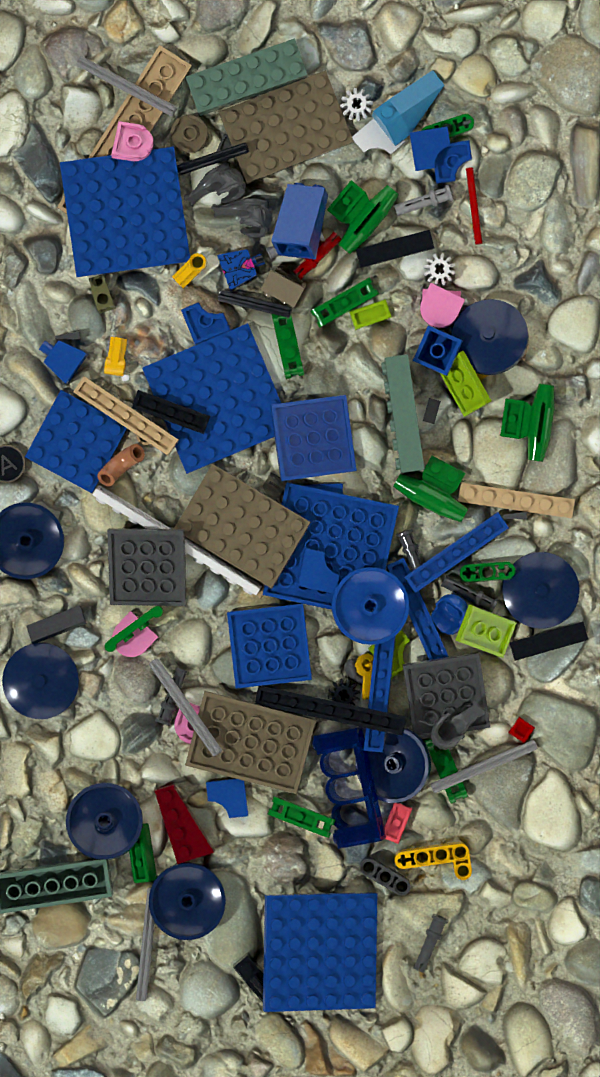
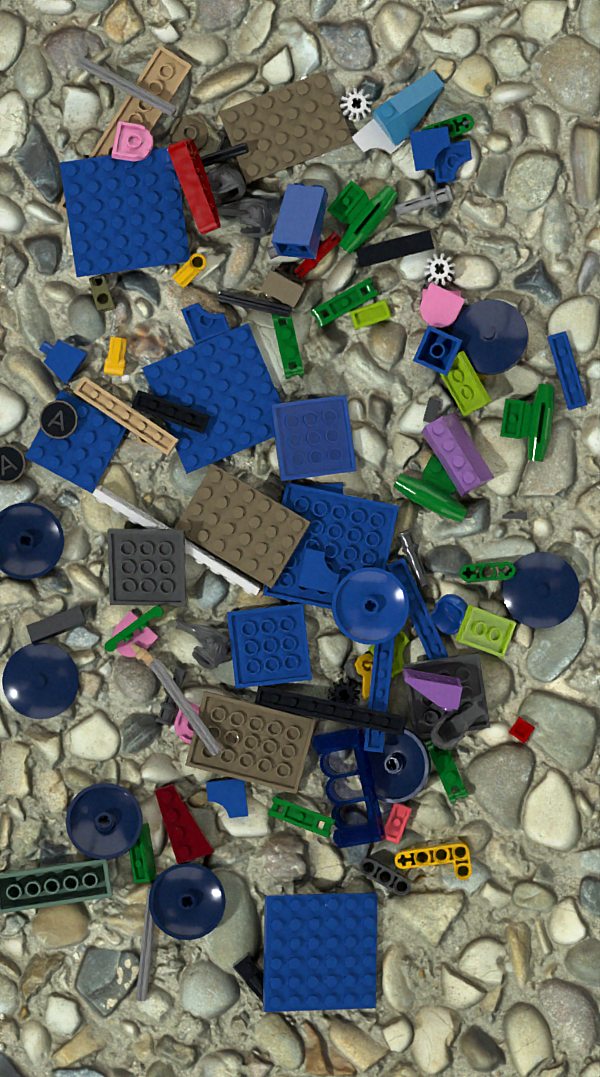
(58, 419): none -> black tile
(70, 336): dark grey piece -> none
(120, 464): nougat cylinder -> none
(142, 653): none -> tan piece
(195, 184): none -> red beam
(212, 640): none -> dark grey hair
(239, 267): blue torso -> none
(246, 77): sand green brick -> none
(404, 414): sand green brick -> none
(433, 934): dark grey pin -> none
(440, 689): none -> medium lavender slope
(456, 552): blue plate -> none
(457, 453): none -> medium lavender slope
(474, 206): red bar -> none
(478, 598): dark grey pin -> none
(484, 766): light grey axle -> none
(516, 500): tan plate -> none
(548, 641): black tile -> none
(567, 370): none -> blue tile

